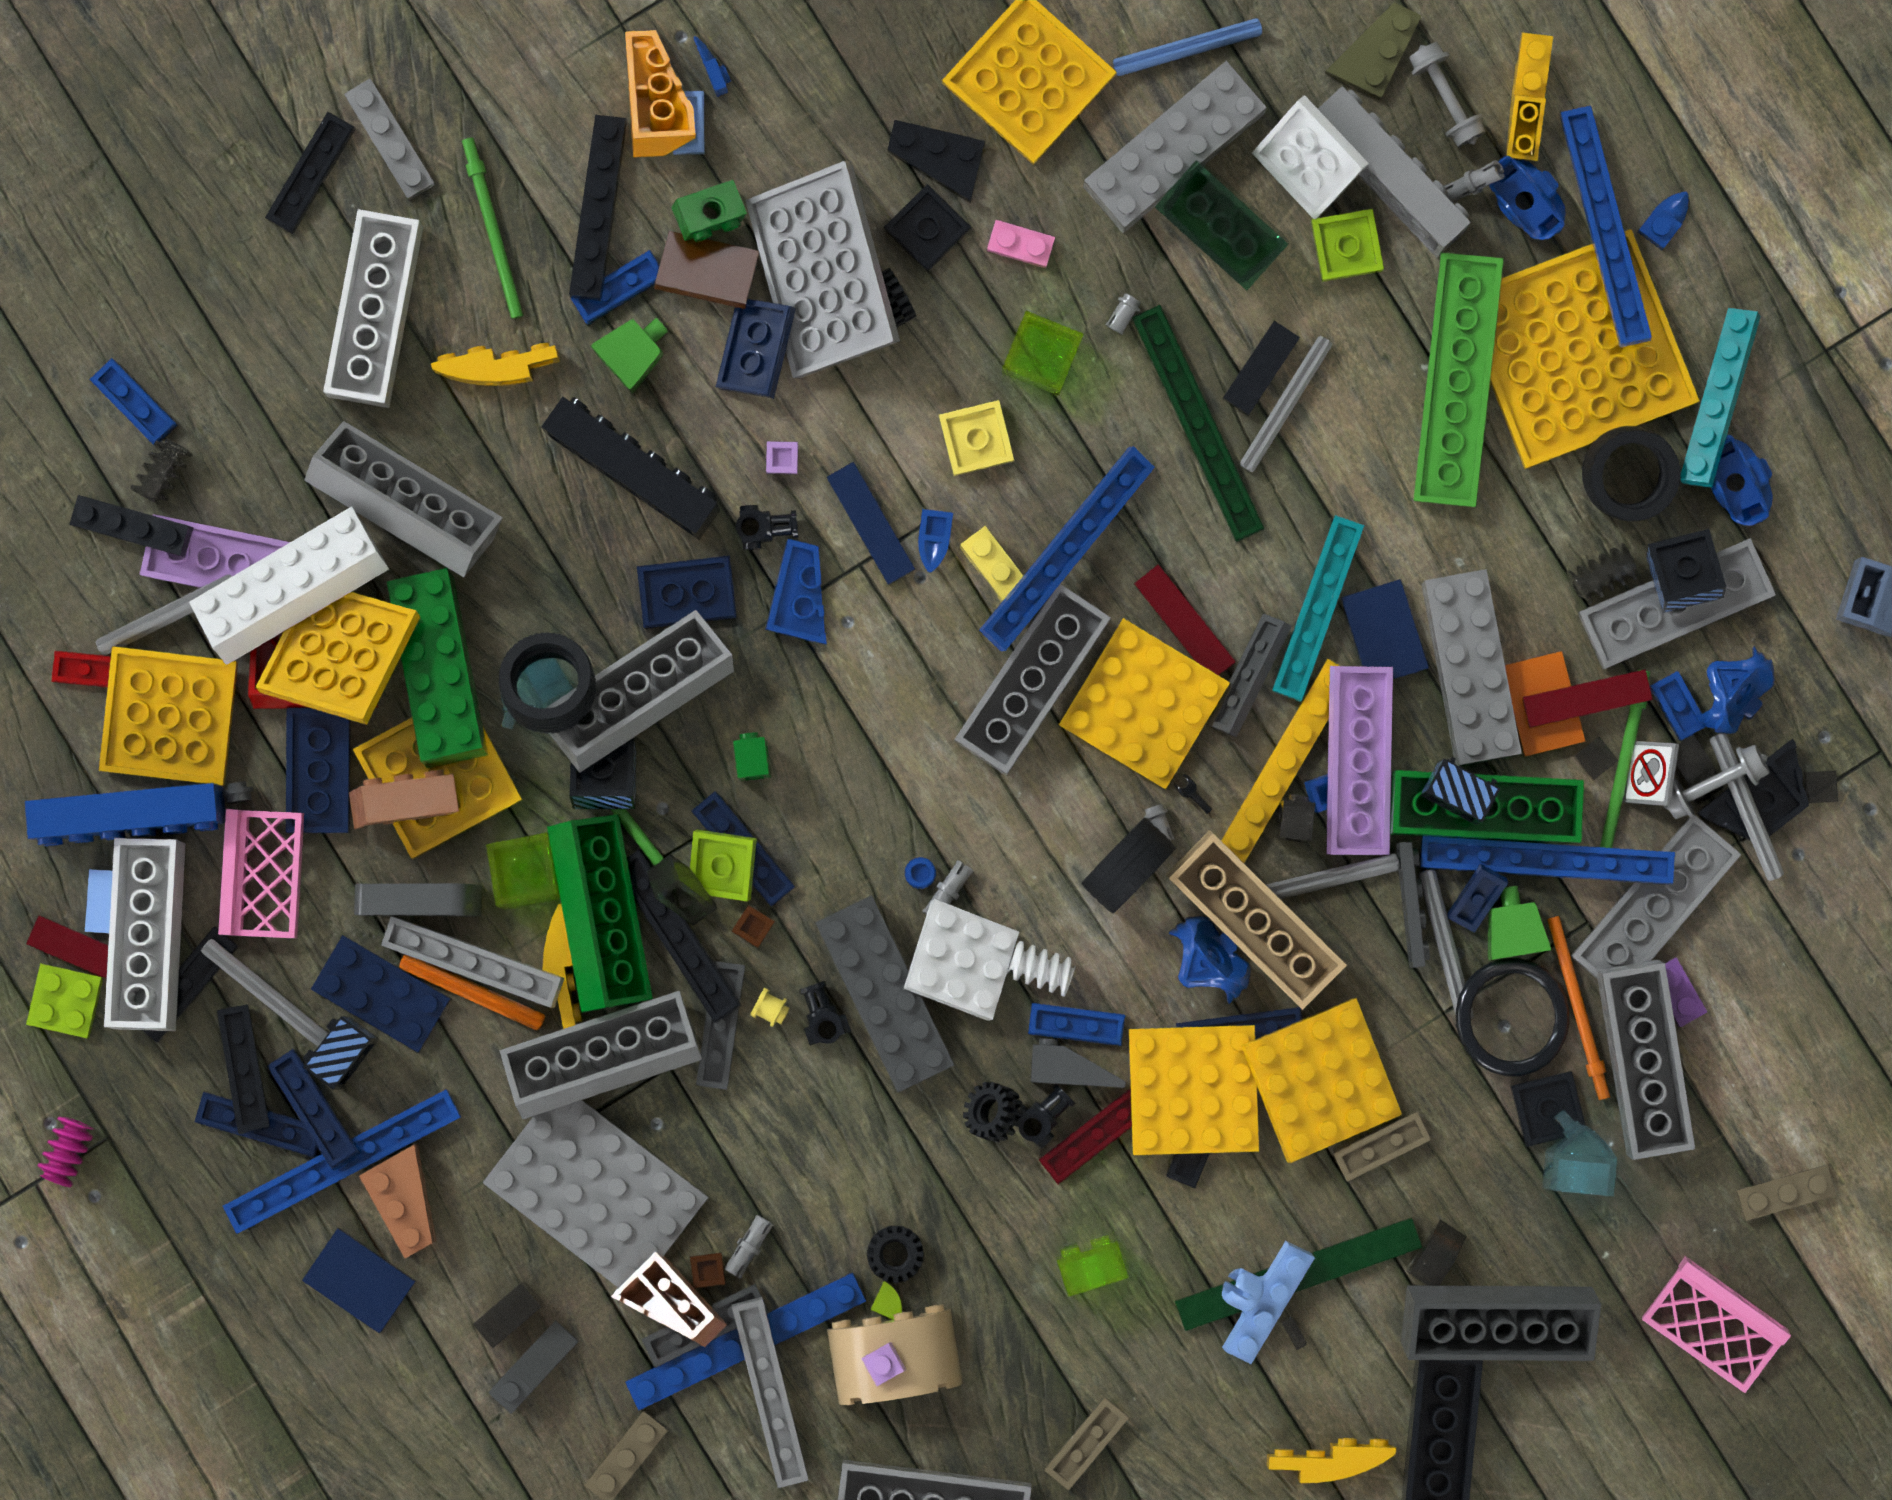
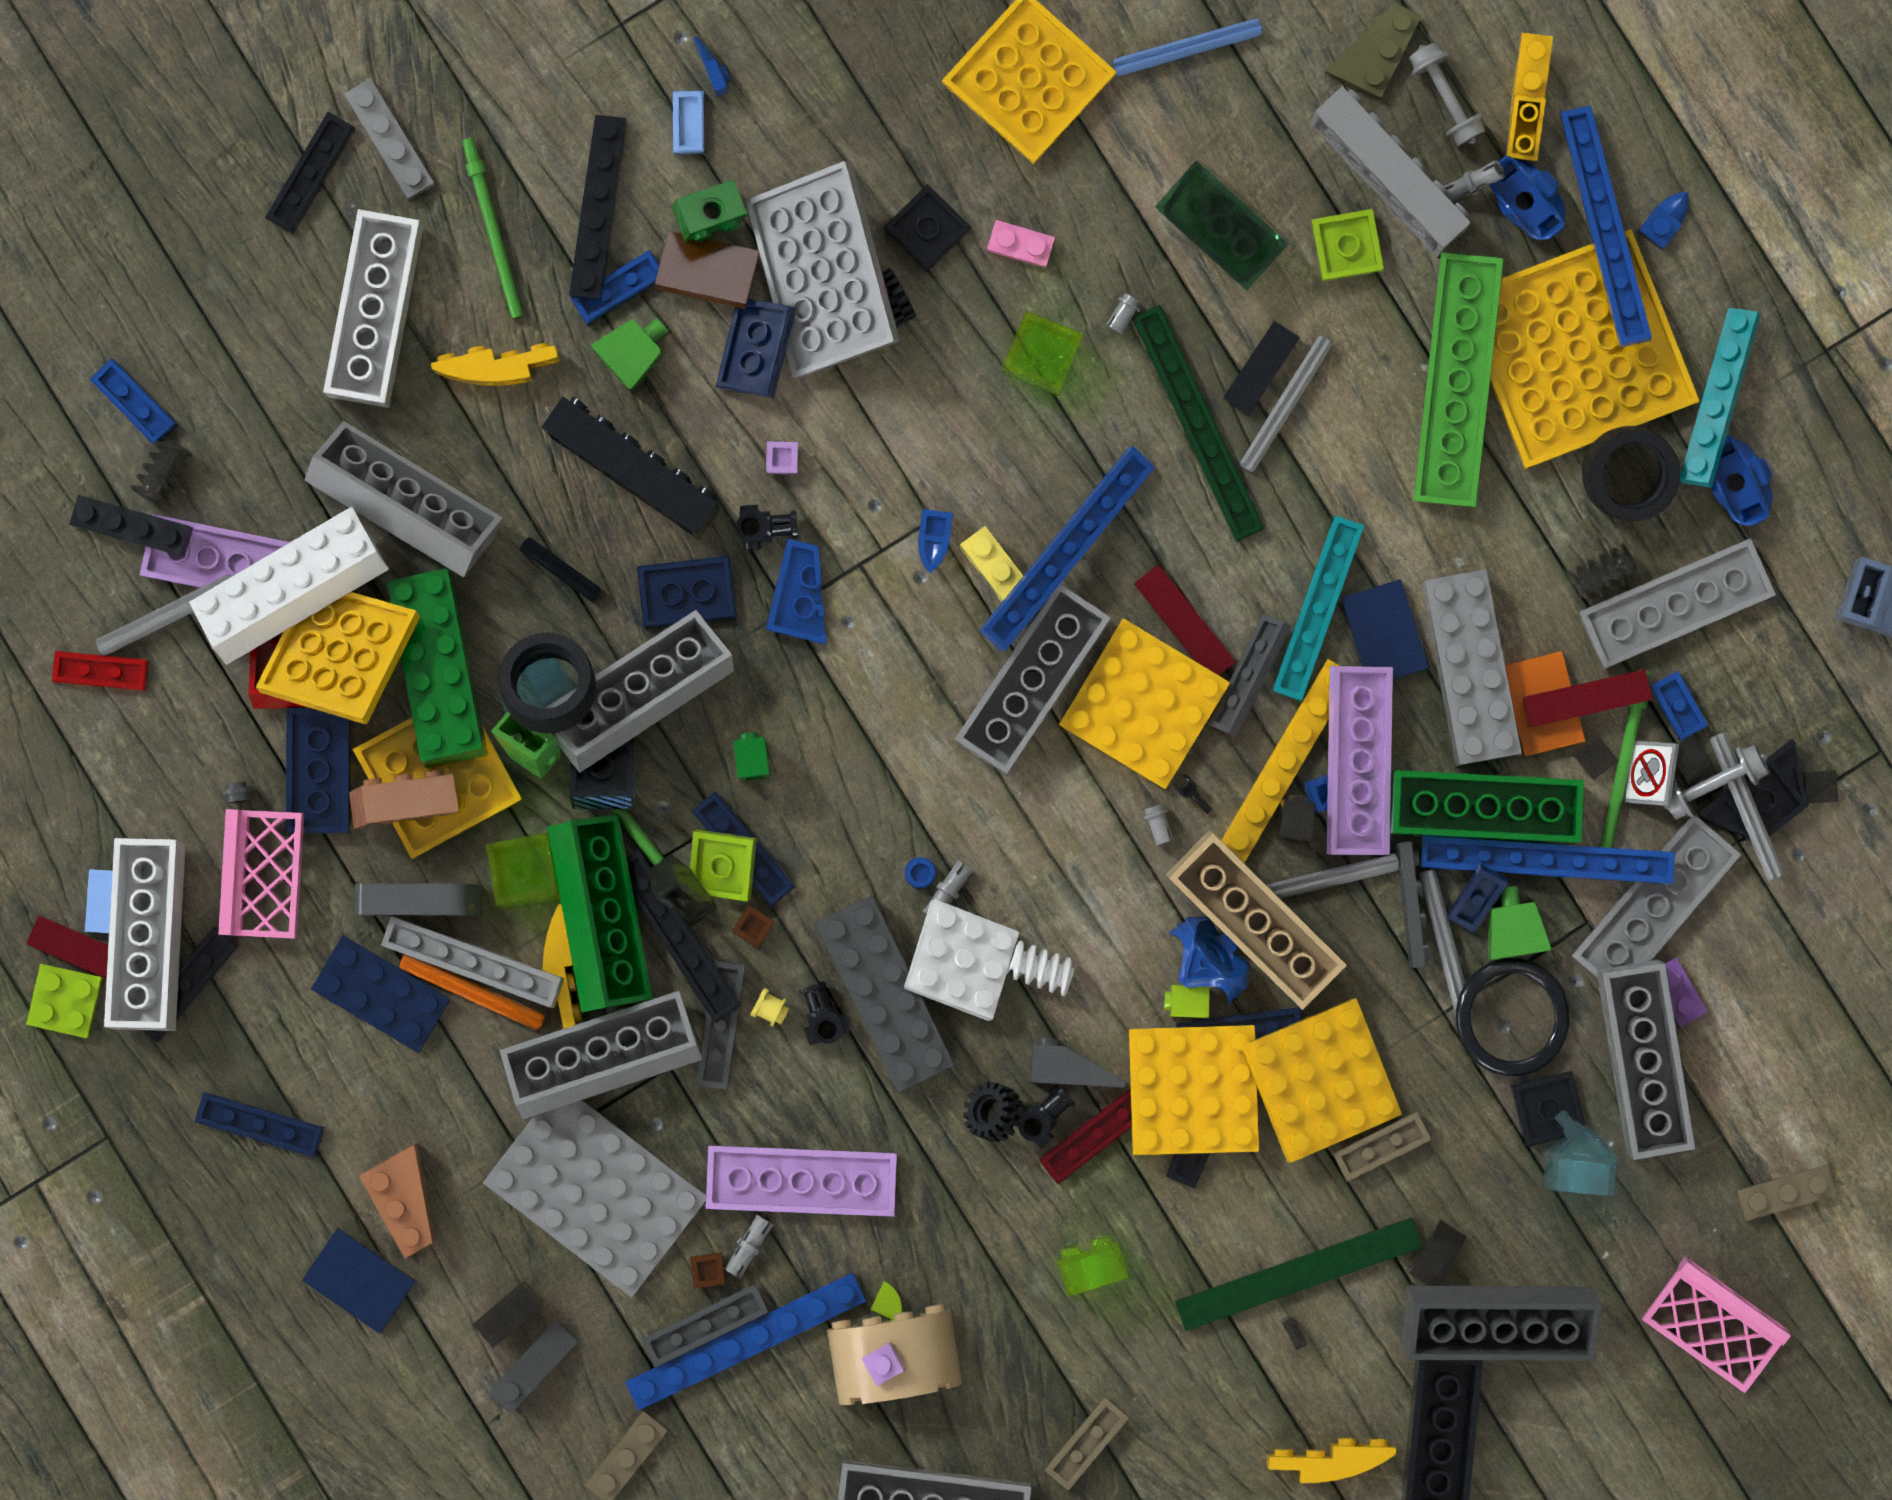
(65, 1151): dark pink piece -> none
(125, 812): blue brick -> none
(168, 715): yellow plate -> none
(243, 1069): black plate -> none
(264, 992): light grey axle -> none
(313, 1109): dark blue tile -> none
(317, 1173): blue plate -> none
(340, 1052): black container -> none
(533, 751): none -> bright green torso
(560, 569): none -> black axle
(658, 106): light orange wedge -> none
(670, 1299): wedge -> none
(770, 1392): light grey plate -> none
(801, 1180): none -> lavender plate
(870, 523): dark blue tile -> none
(892, 1273): black tyre -> none
(940, 154): black wing -> none
(976, 438): light yellow plate -> none
(1076, 1024): blue tile -> none
(1128, 865): black tyre -> none
(1159, 155): light grey brick -> none
(1187, 1001): none -> lime brick
(1262, 1299): light blue plate -> none
(1310, 157): white plate -> none
(1460, 791): black container -> none
(1594, 1067): orange bar -> none
(1685, 570): black container -> none
(1737, 691): blue piece -> none

